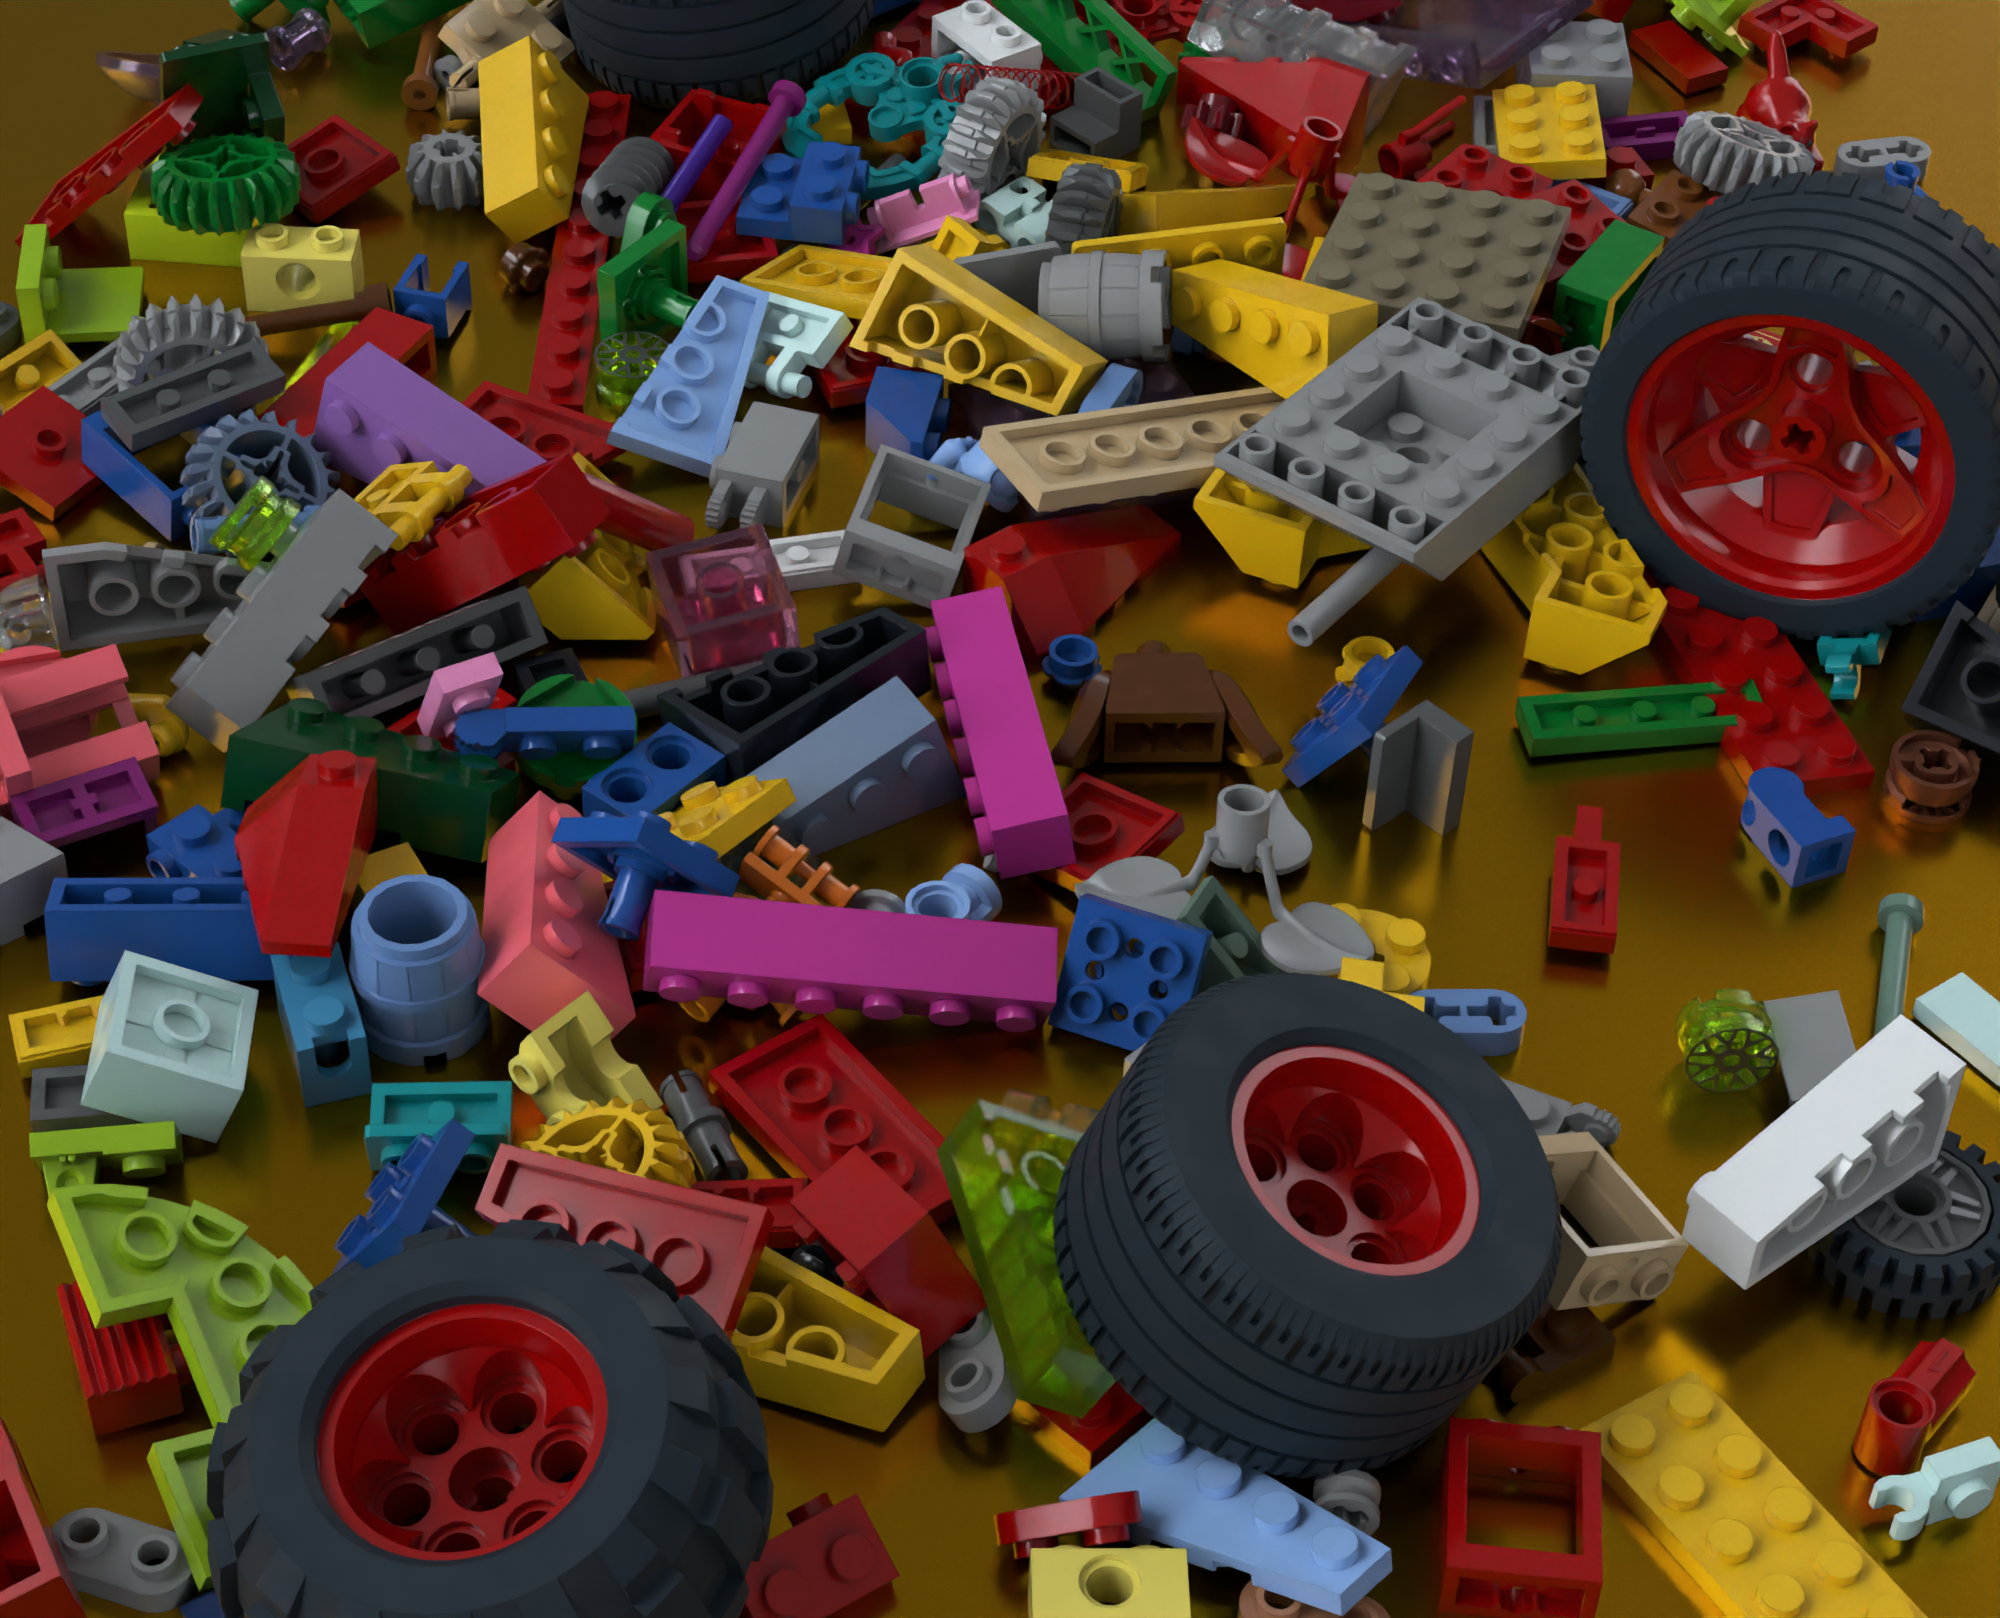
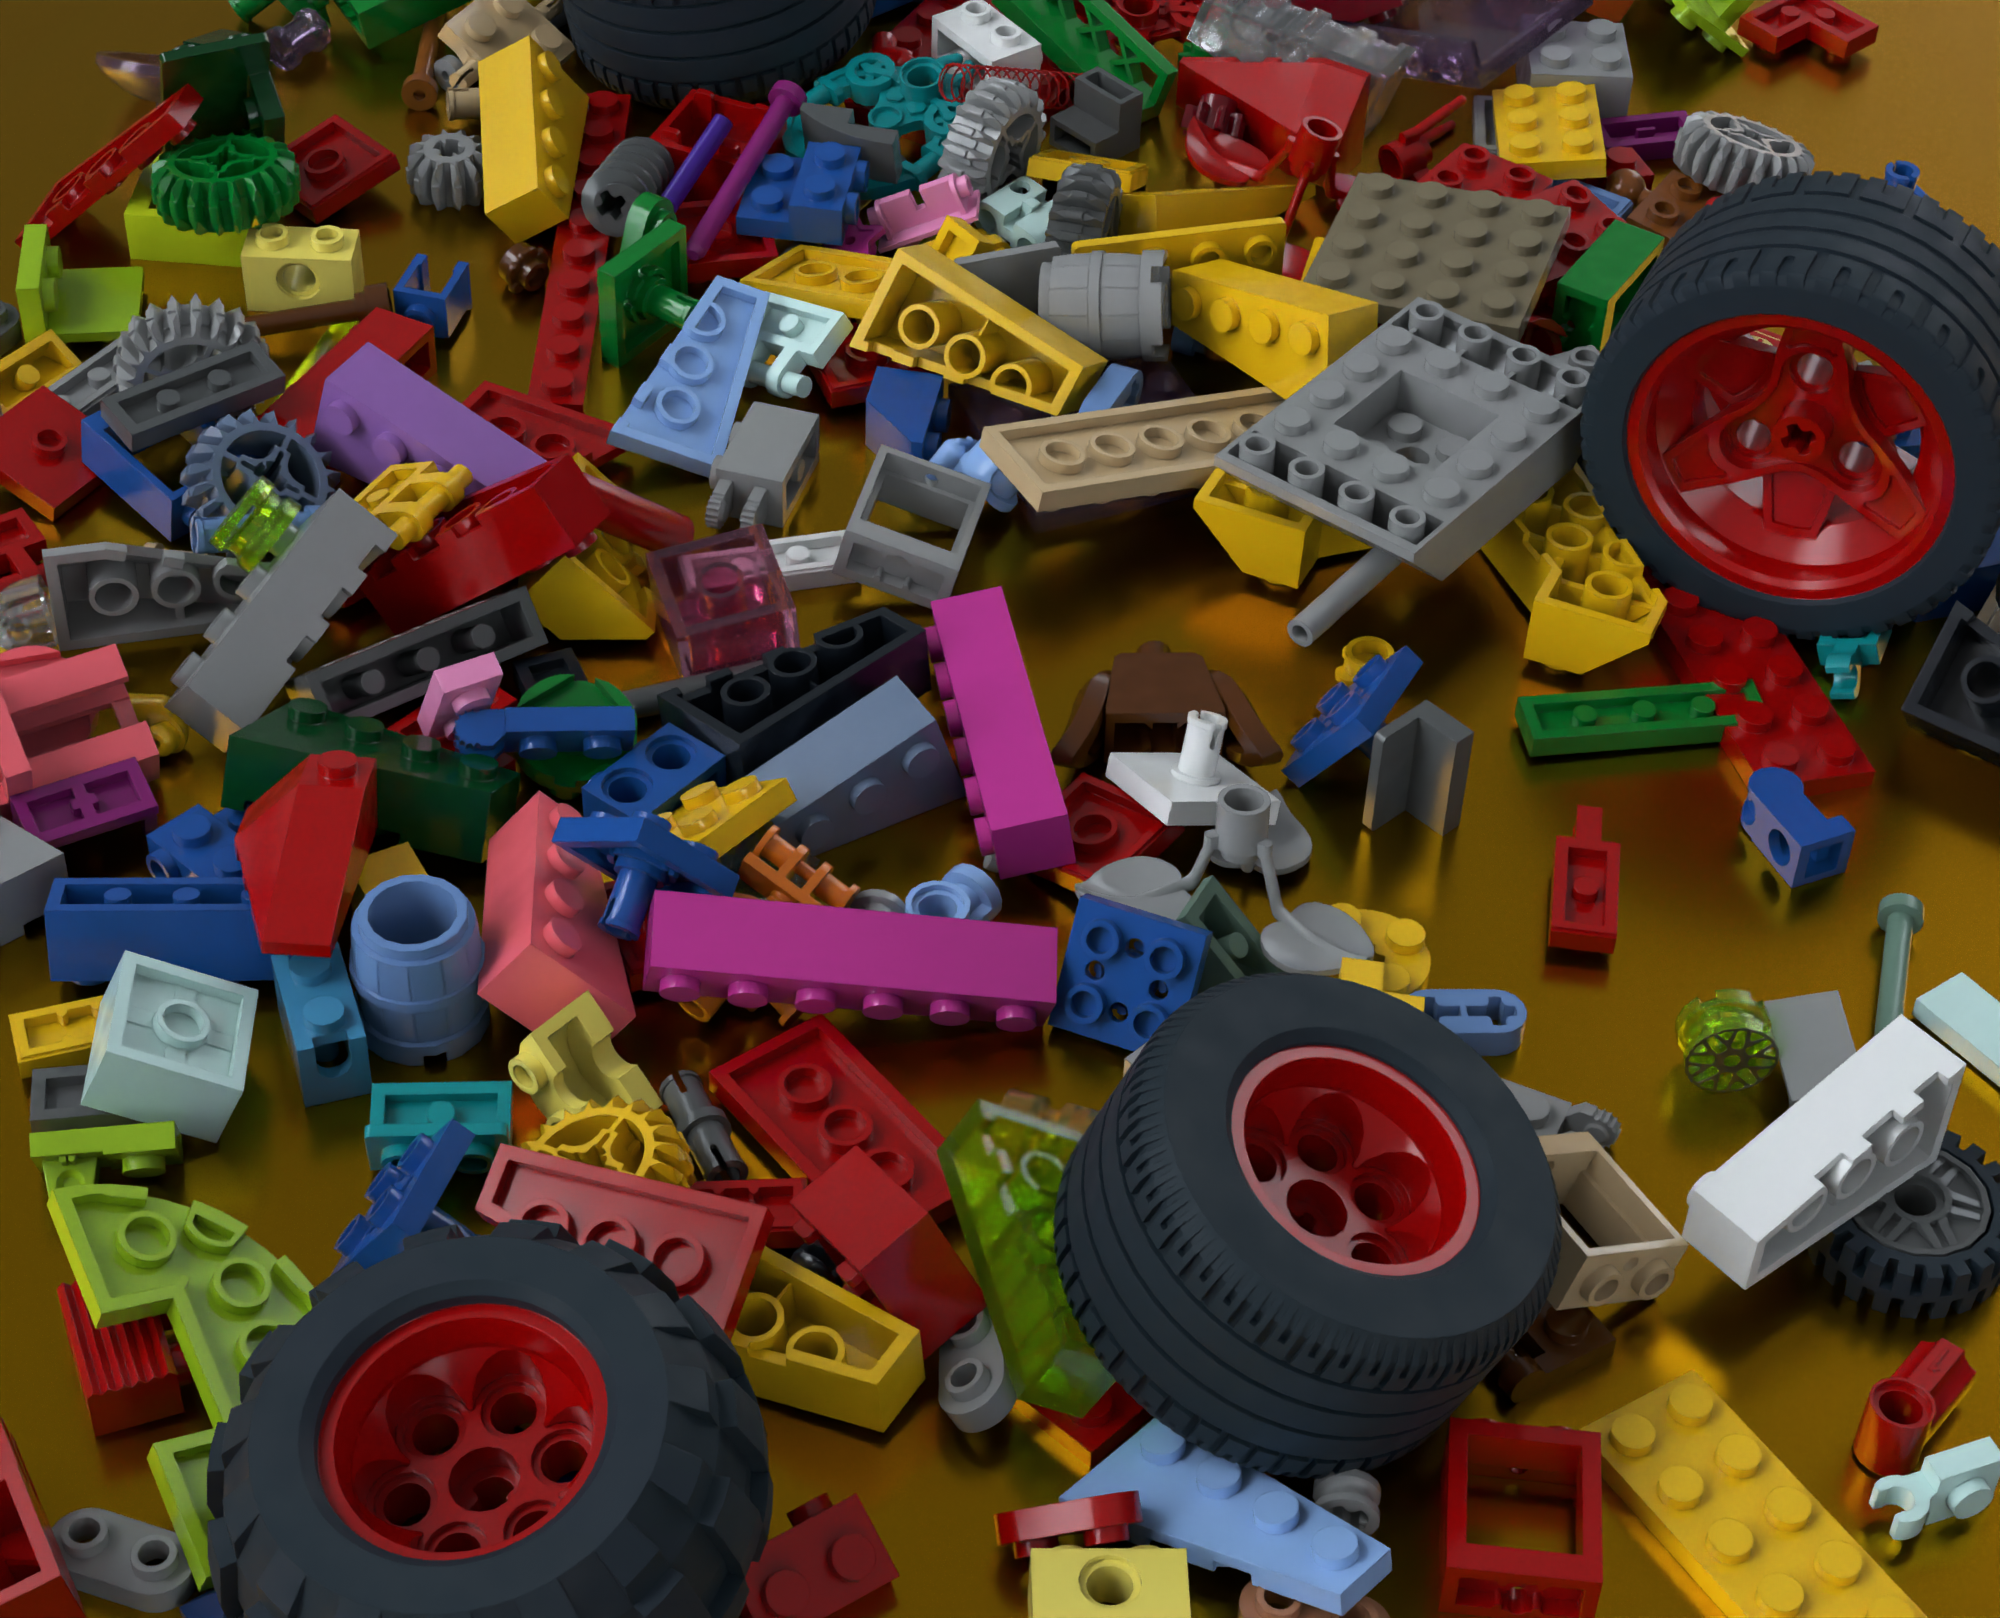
(624, 365): clear neon green wheel -> none
(838, 125): none -> dark grey slope
(1067, 569): red wedge -> none
(1072, 661): blue plate -> none
(1183, 785): none -> white tile
(1678, 57): red tile -> none
(1782, 101): red animal -> none
(1872, 156): light grey beam -> none
(1933, 773): copper wheel -> none

